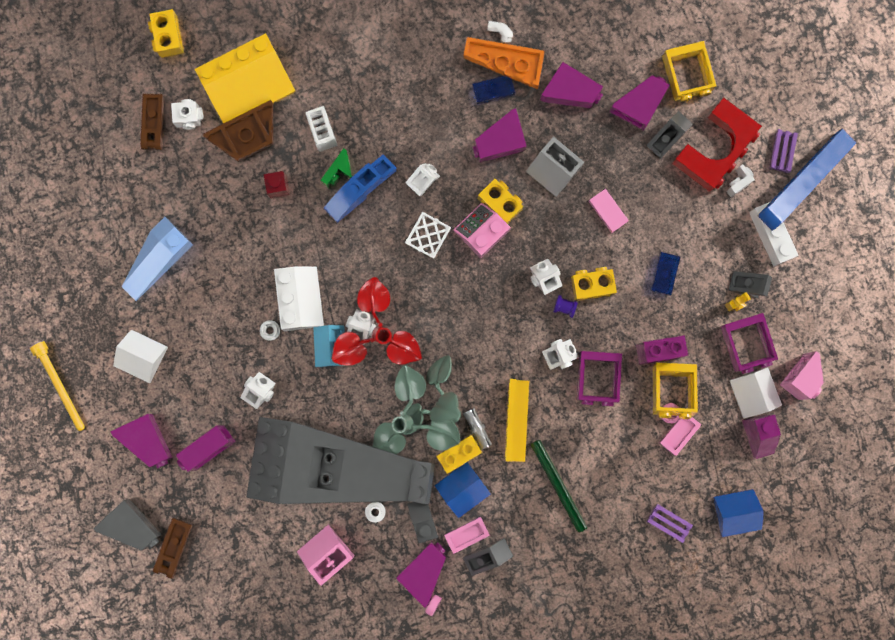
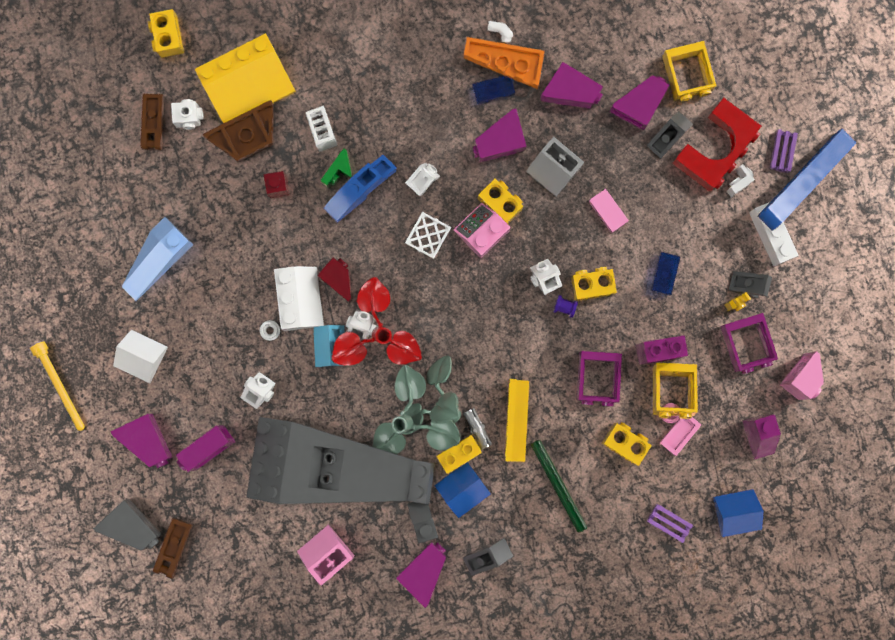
(337, 277): none -> dark red slope
(380, 507): white plate -> none
(433, 605): bright pink tile -> none
(467, 535): bright pink tile -> none
(560, 354): white brick -> none
(624, 447): none -> yellow brick
(755, 393): white slope -> none

